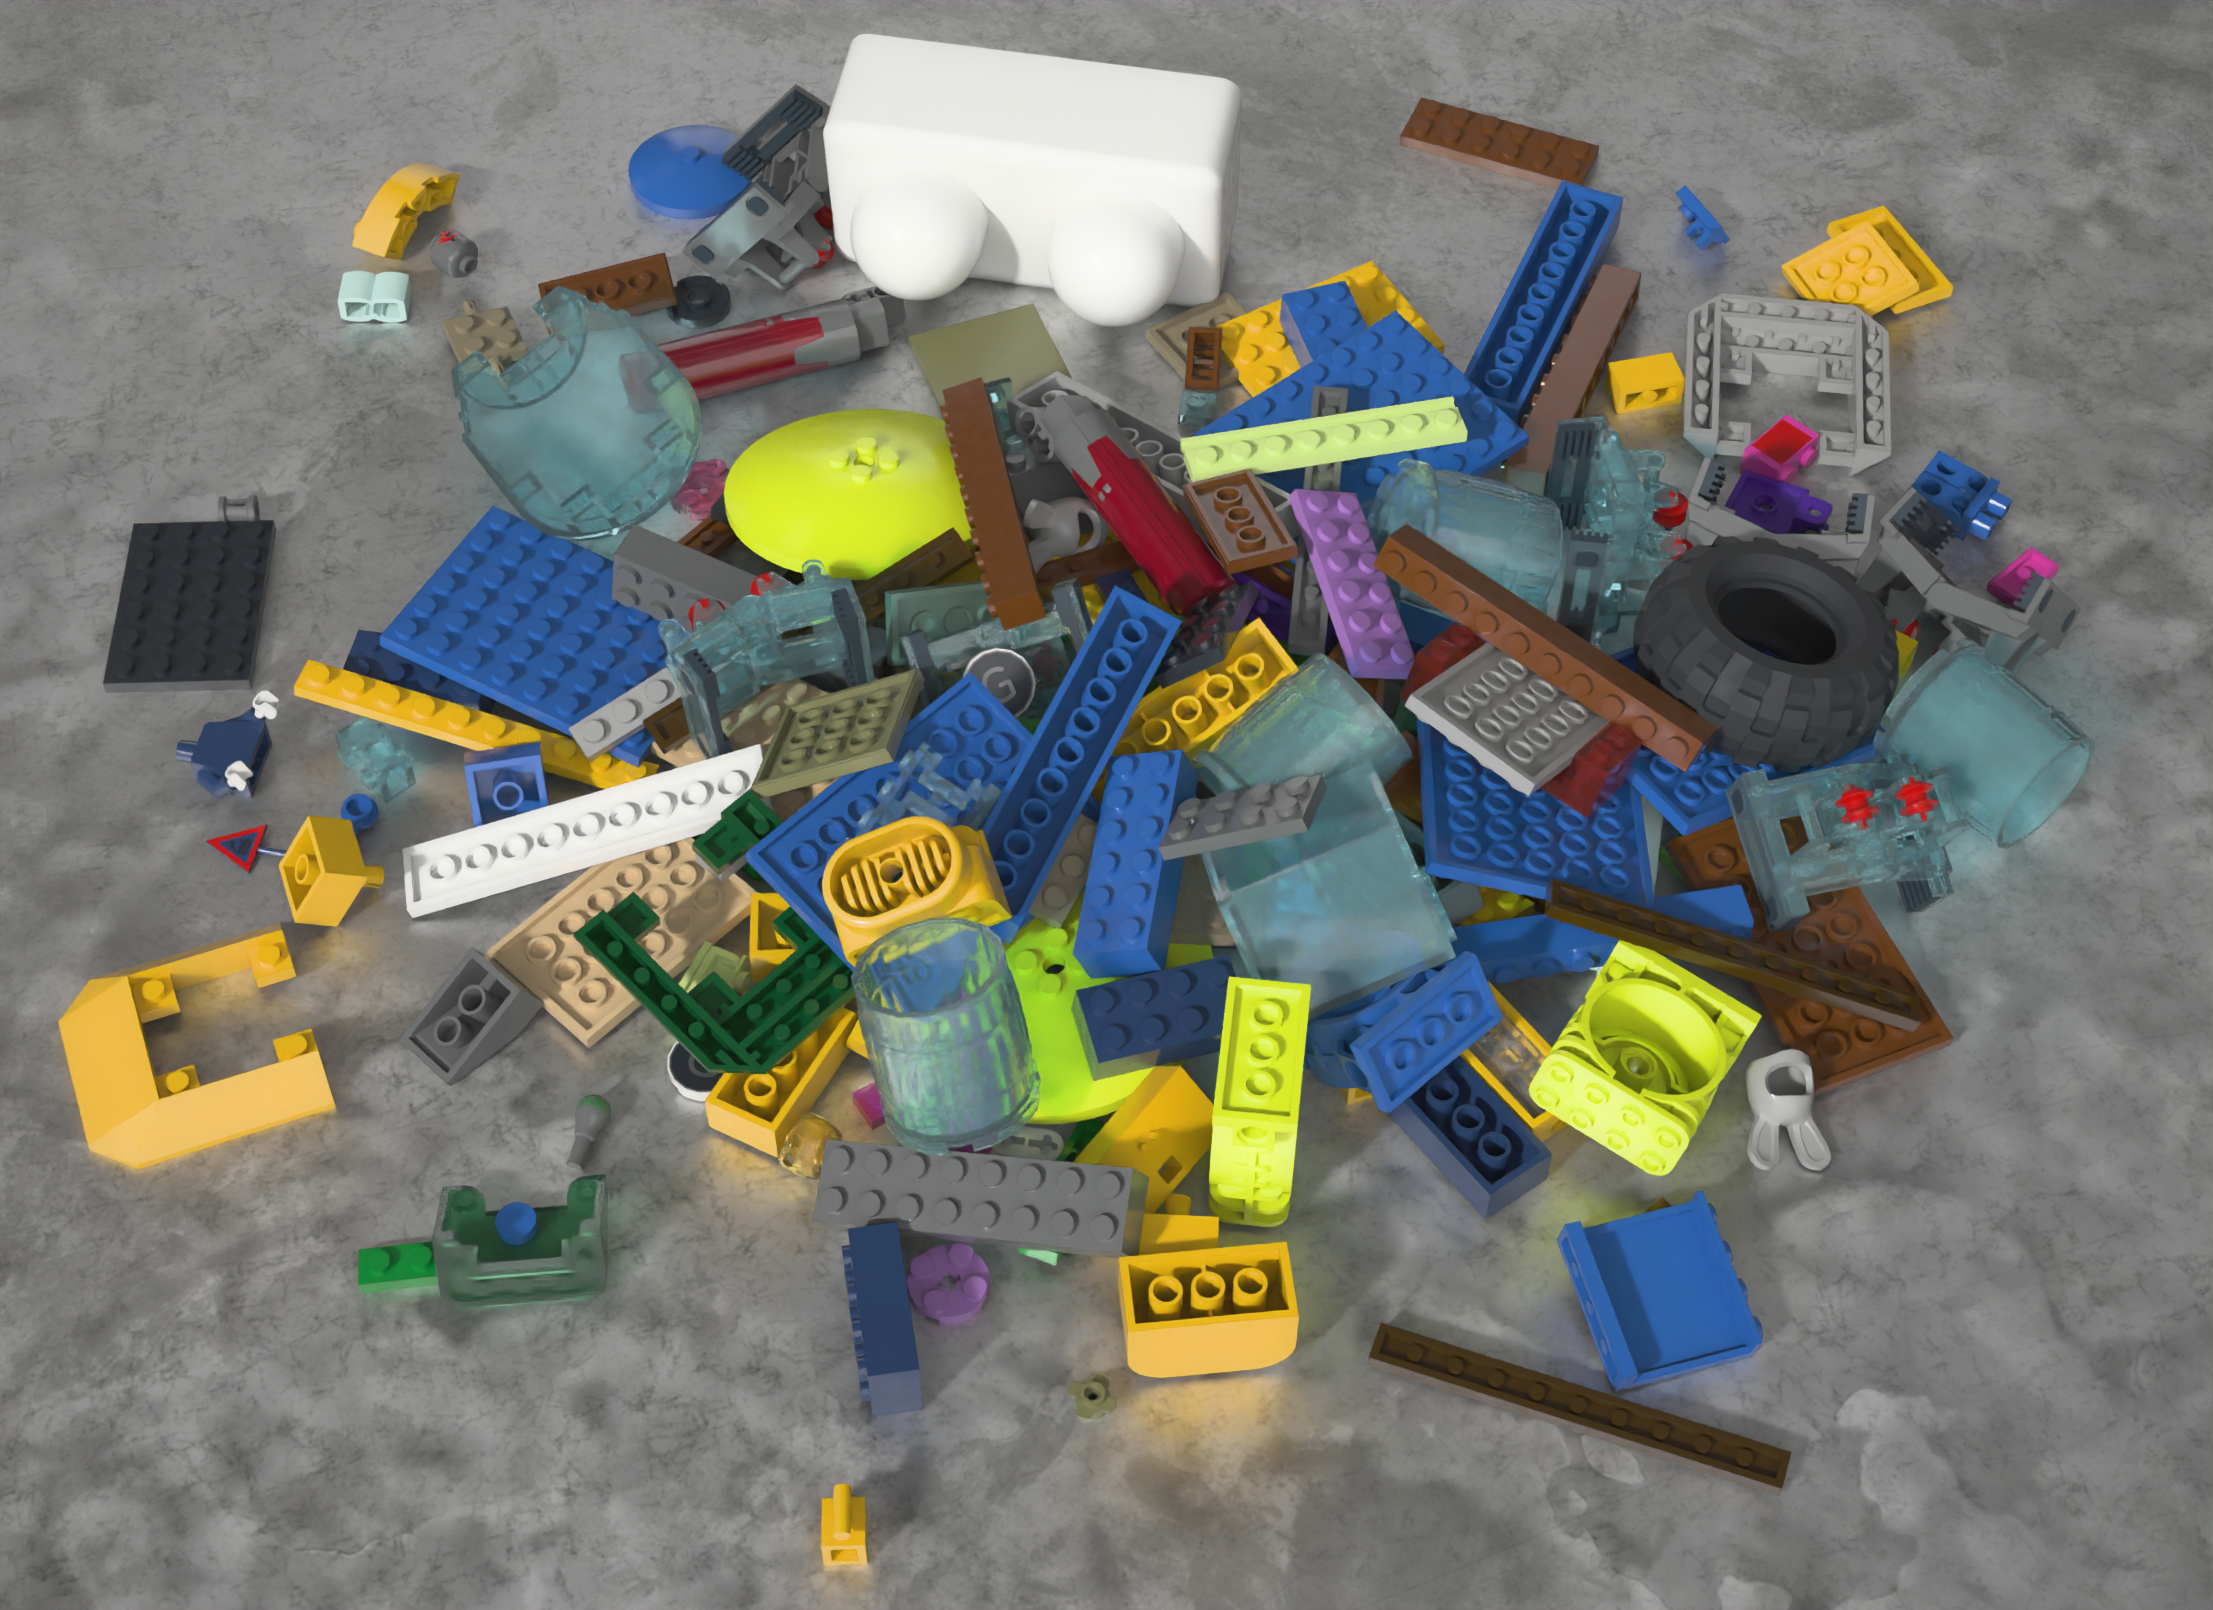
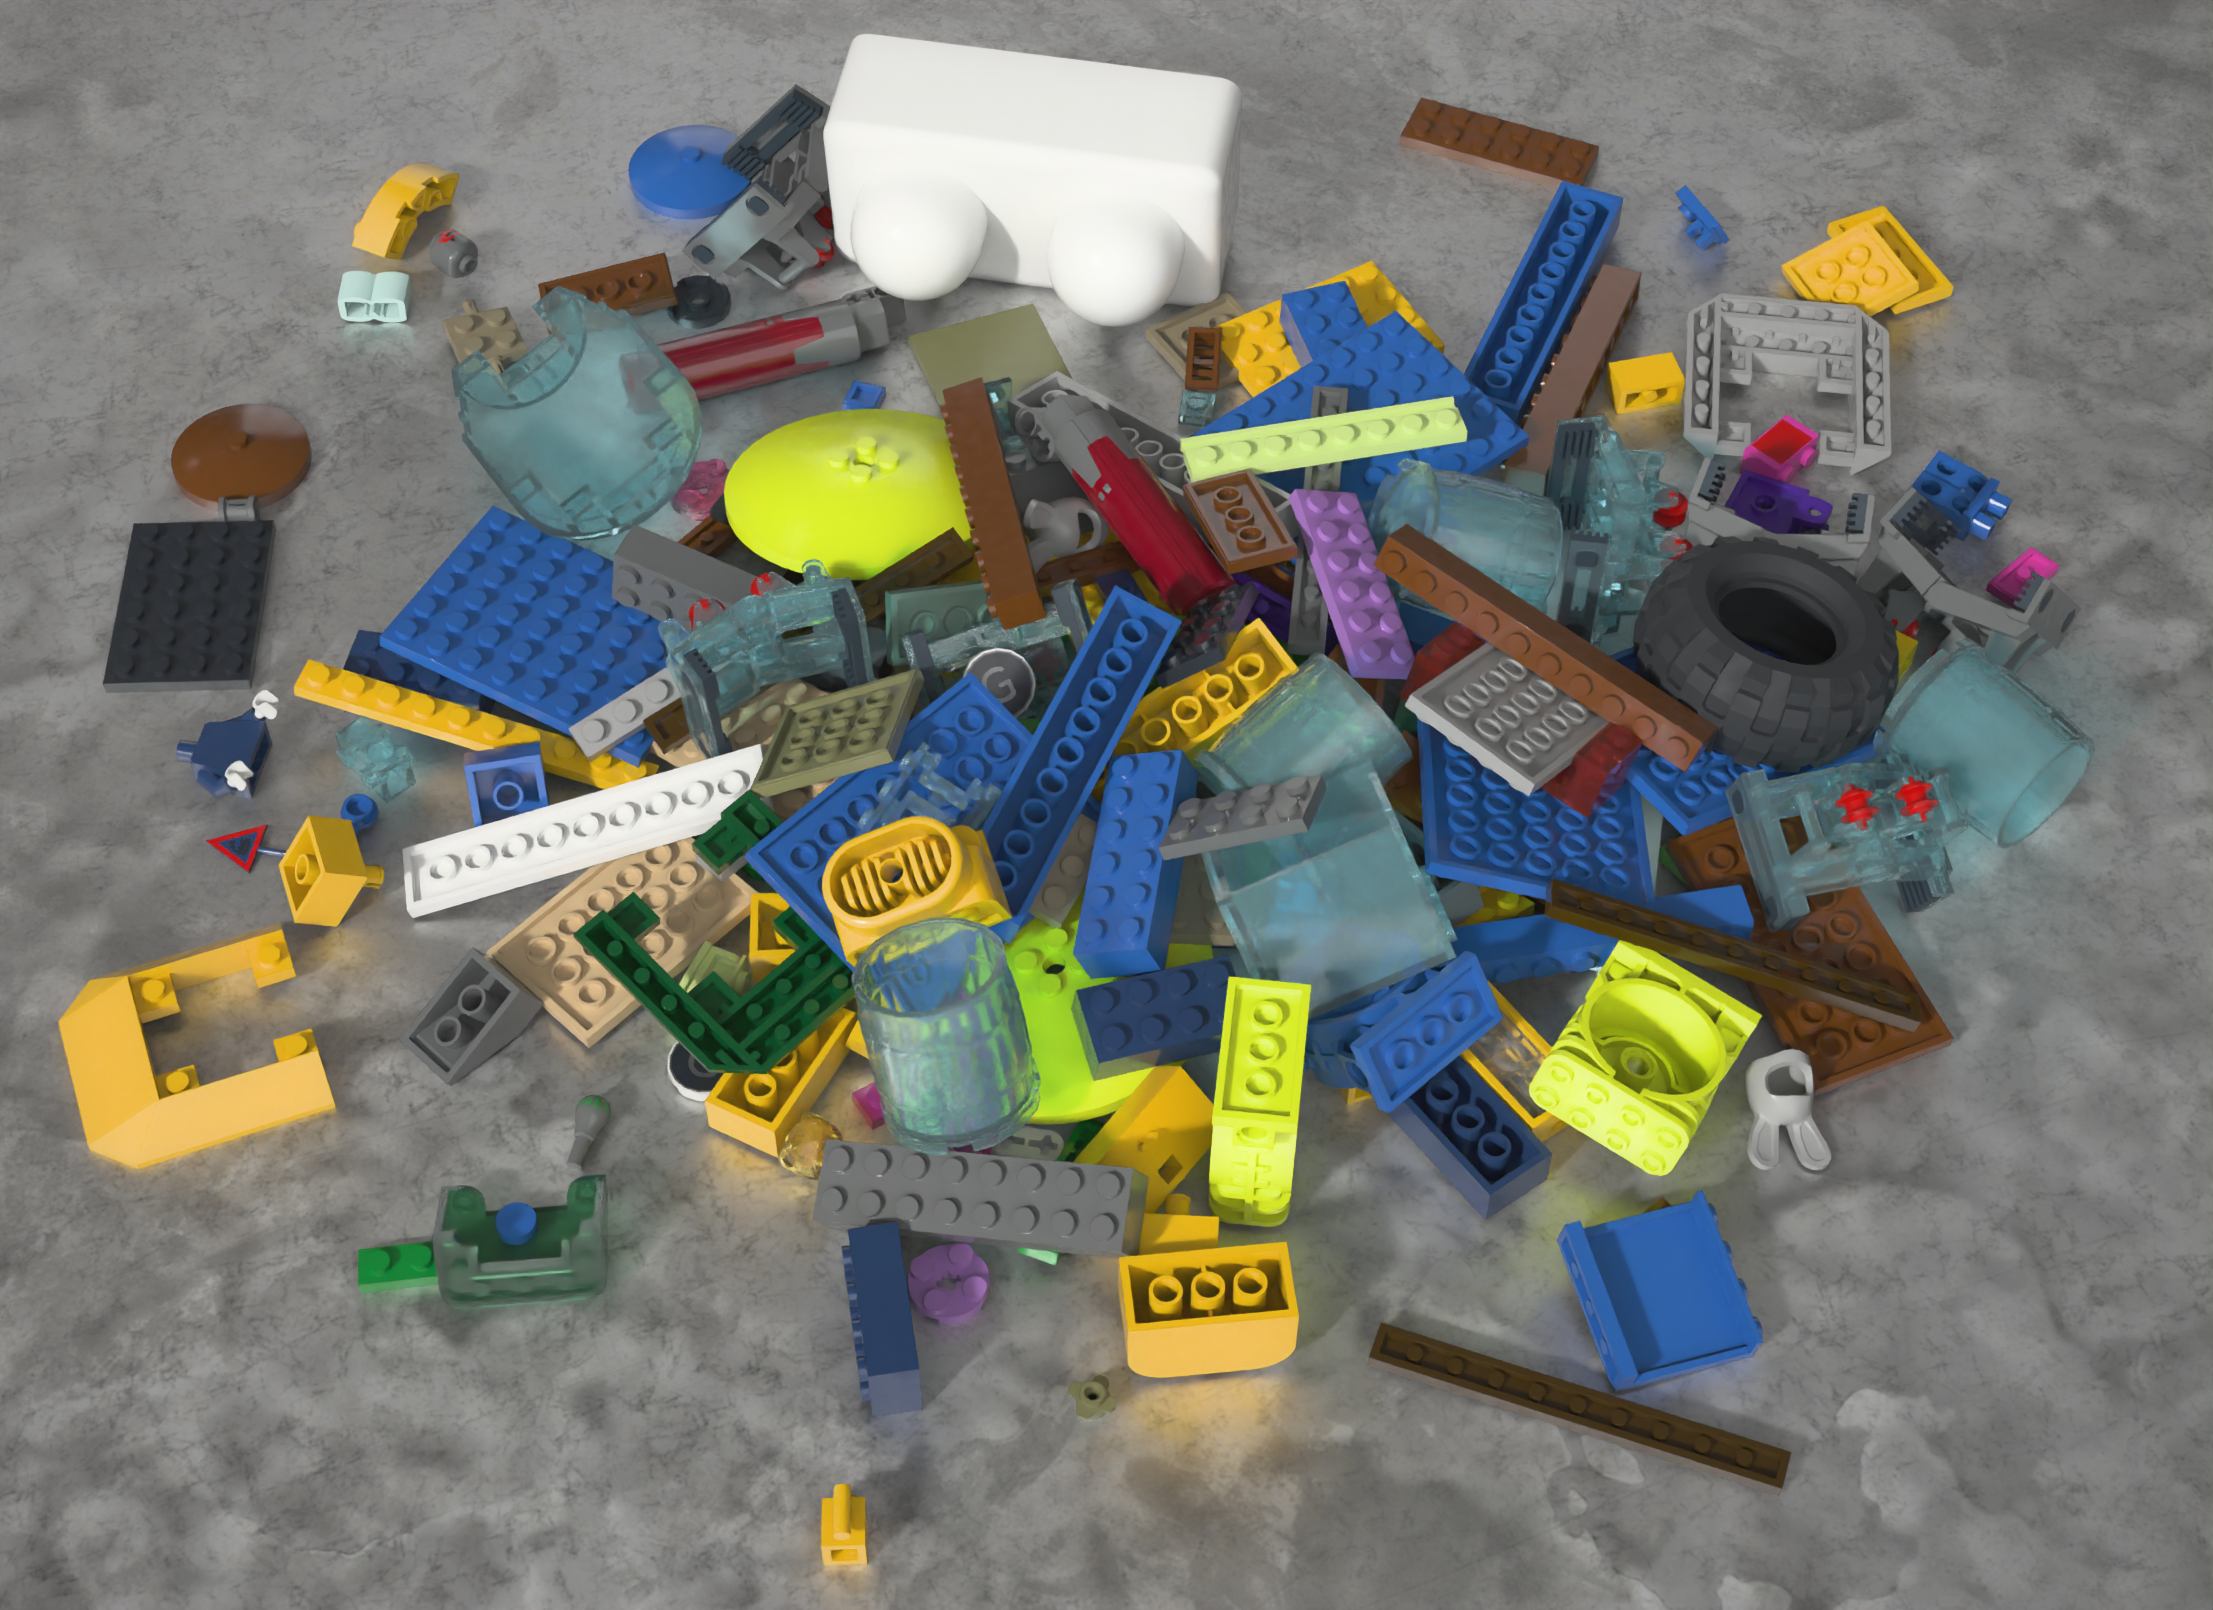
(240, 455): none -> reddish brown dish
(864, 396): none -> blue tile

